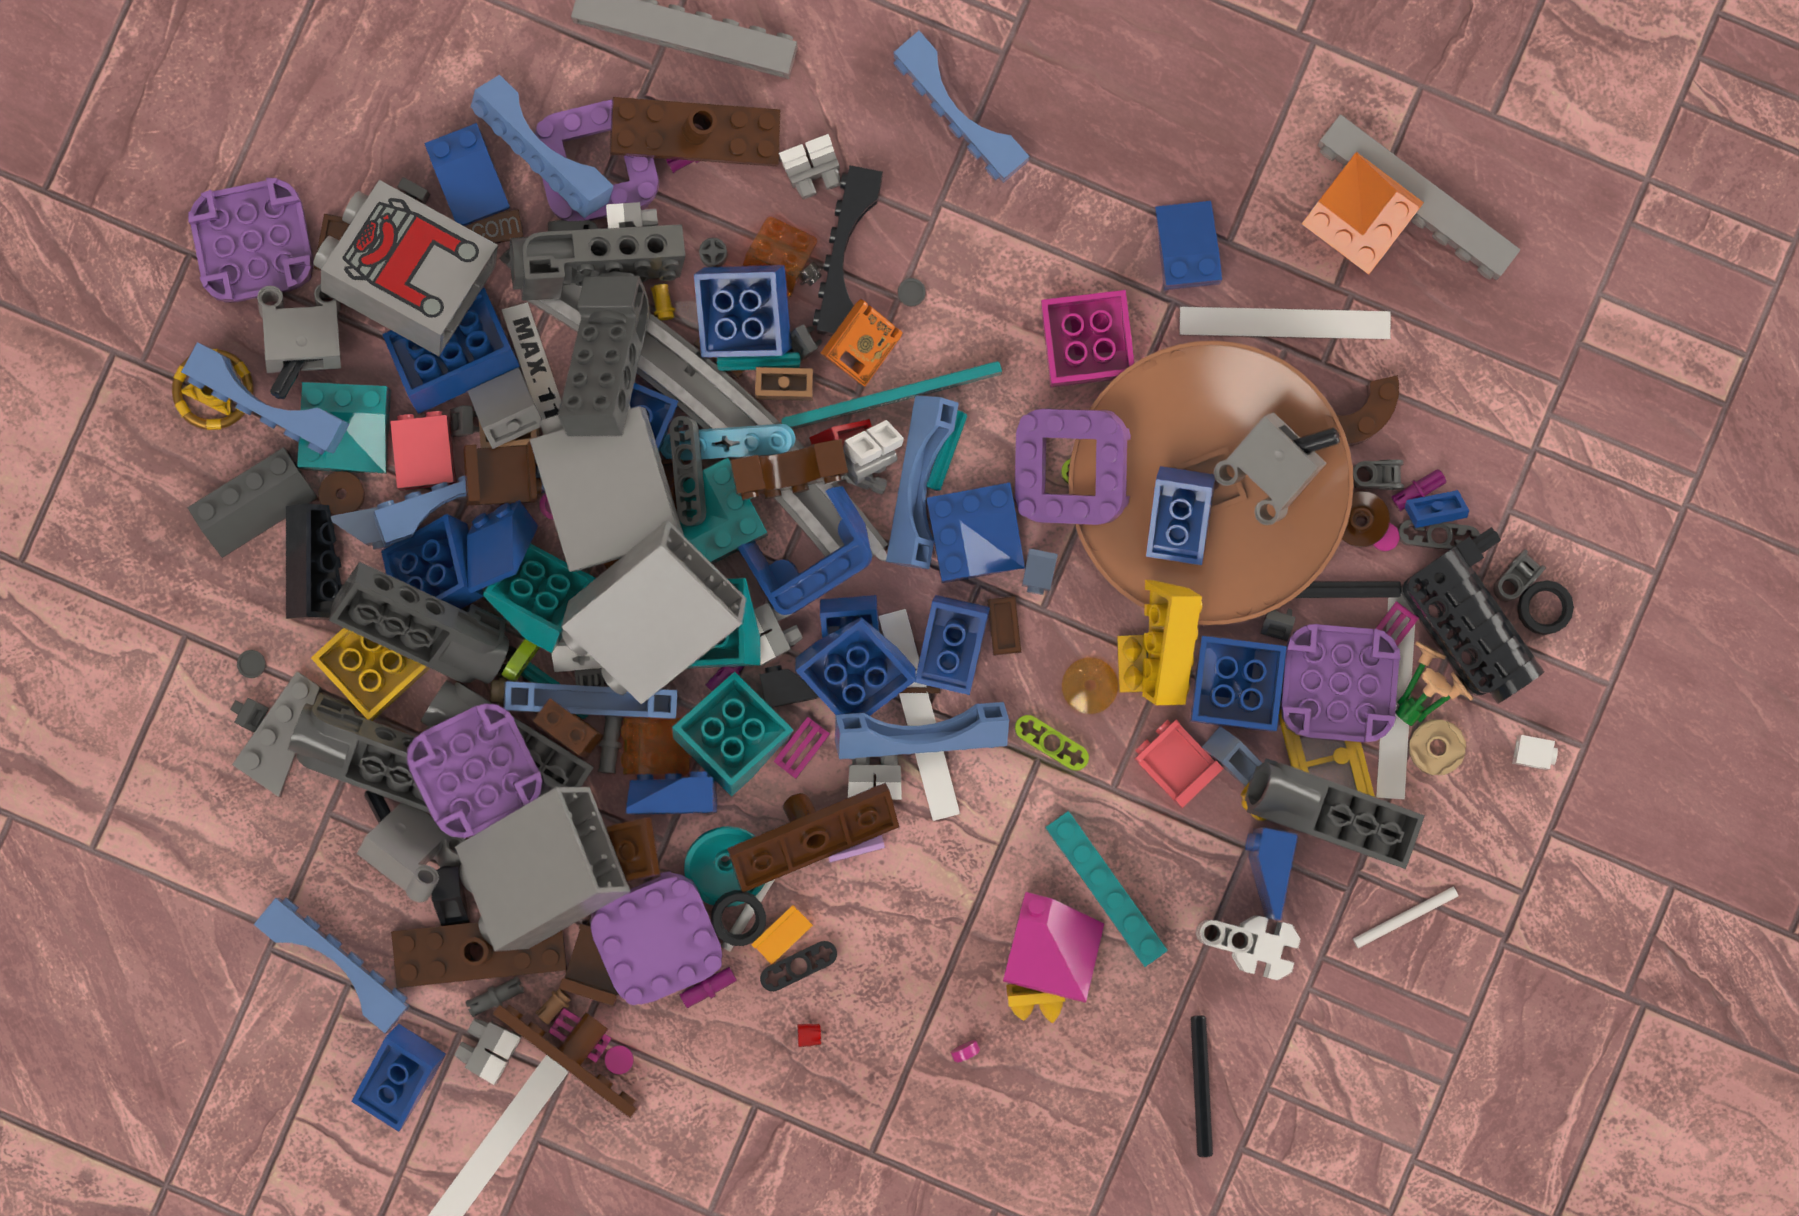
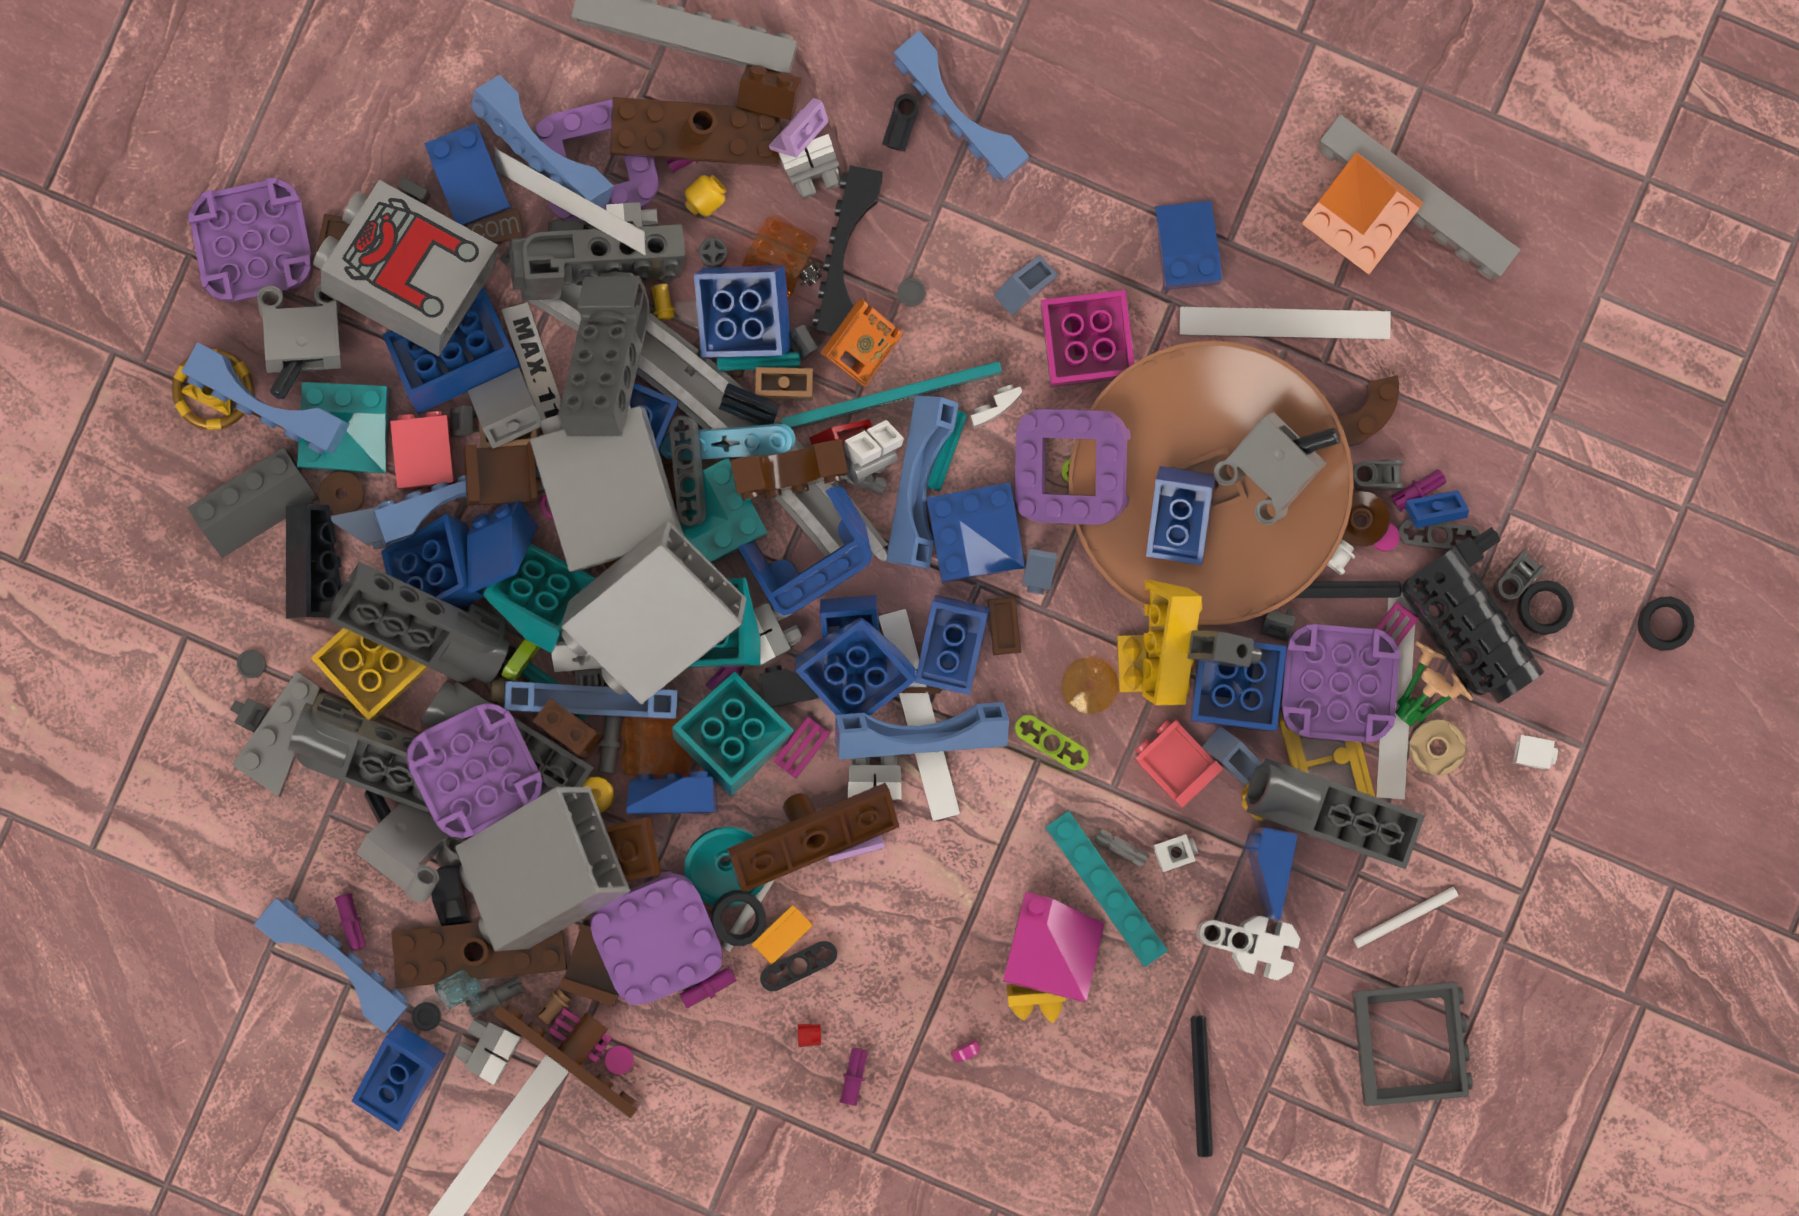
(350, 922): none -> magenta axle
(426, 1016): none -> black tile
(458, 989): none -> clear light blue bracket
(570, 201): none -> white sticker
(602, 792): none -> yellow head
(705, 195): none -> yellow head
(748, 410): none -> black tile
(769, 92): none -> reddish brown brick
(801, 129): none -> lavender panel
(854, 1076): none -> magenta axle
(900, 125): none -> black piece
(1003, 401): none -> white slope
(1025, 285): none -> sand blue slope
(1121, 847): none -> light grey axle
(1167, 861): none -> white brick
(1223, 649): none -> dark grey torso
(1341, 557): none -> white brick
(1456, 1026): none -> dark grey piece
(1687, 621): none -> black tyre

